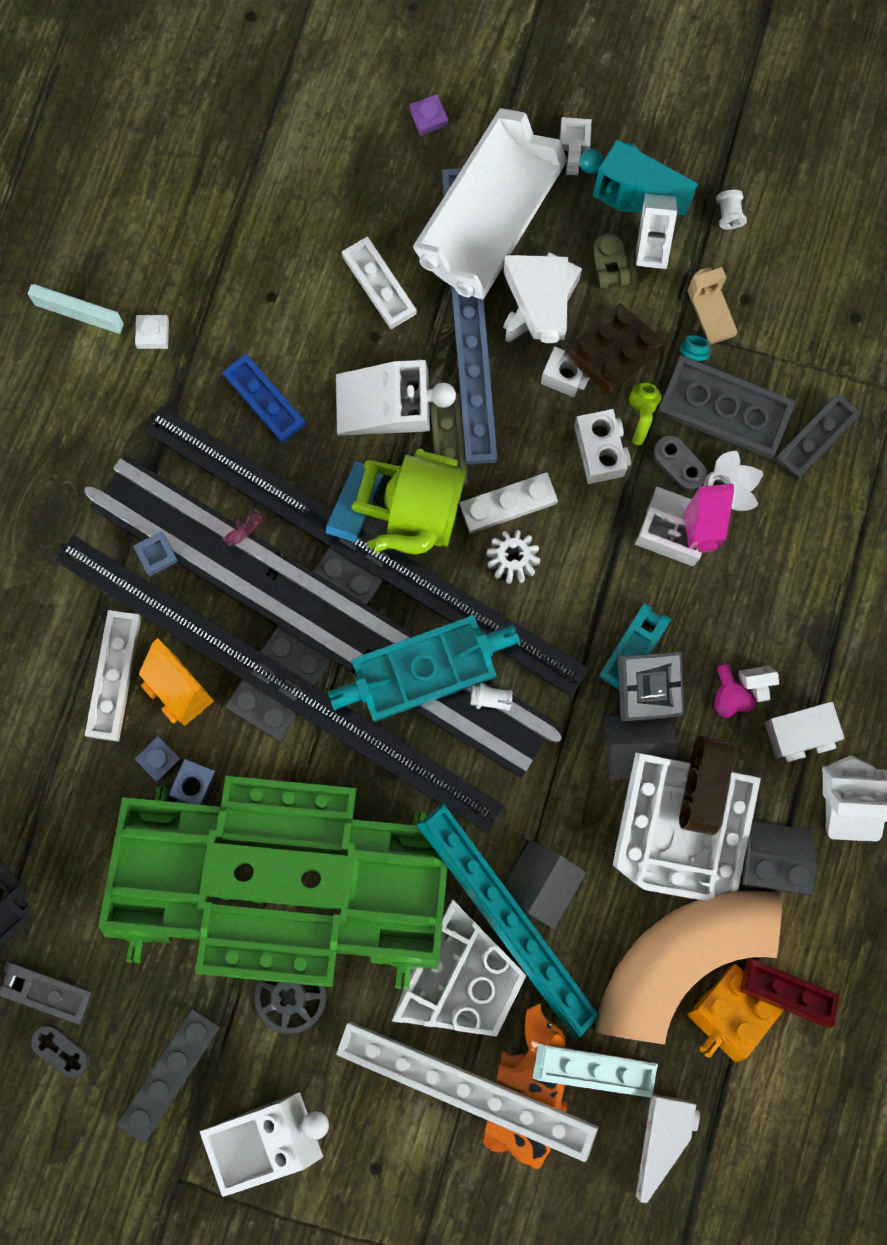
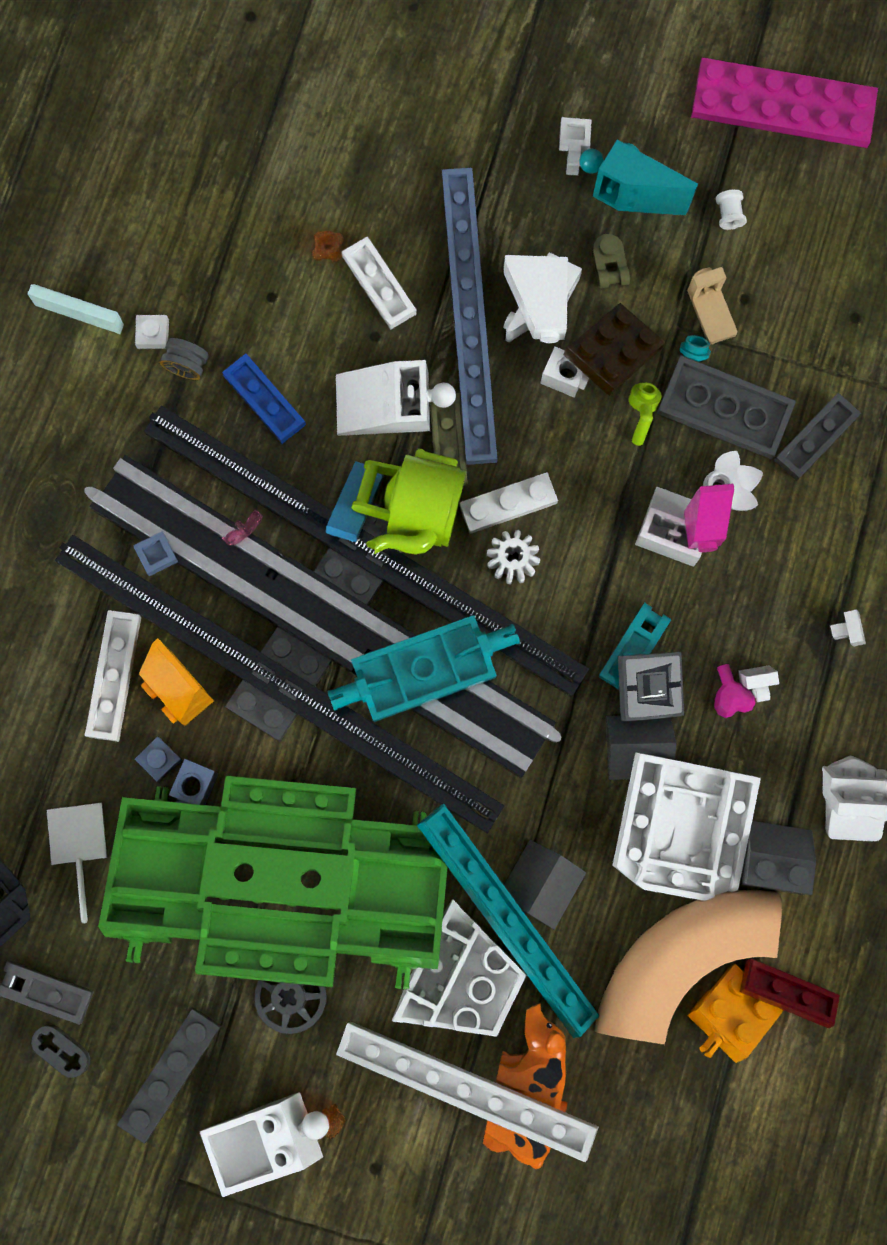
(77, 836): none -> white piece
(184, 358): none -> dark grey wheel
(327, 238): none -> clear orange plate
(335, 1119): none -> clear orange plate
(428, 115): medium lavender plate -> none
(490, 204): white cylinder -> none
(490, 697): white pin -> none
(594, 447): white brick -> none
(594, 1071): light aqua tile -> none
(656, 230): white brick -> none
(666, 1136): white slope -> none
(677, 464): flat silver plate -> none
(707, 785): dark brown beam -> none
(784, 102): none -> dark pink plate
(803, 731): white brick -> none
(851, 629): none -> white tile

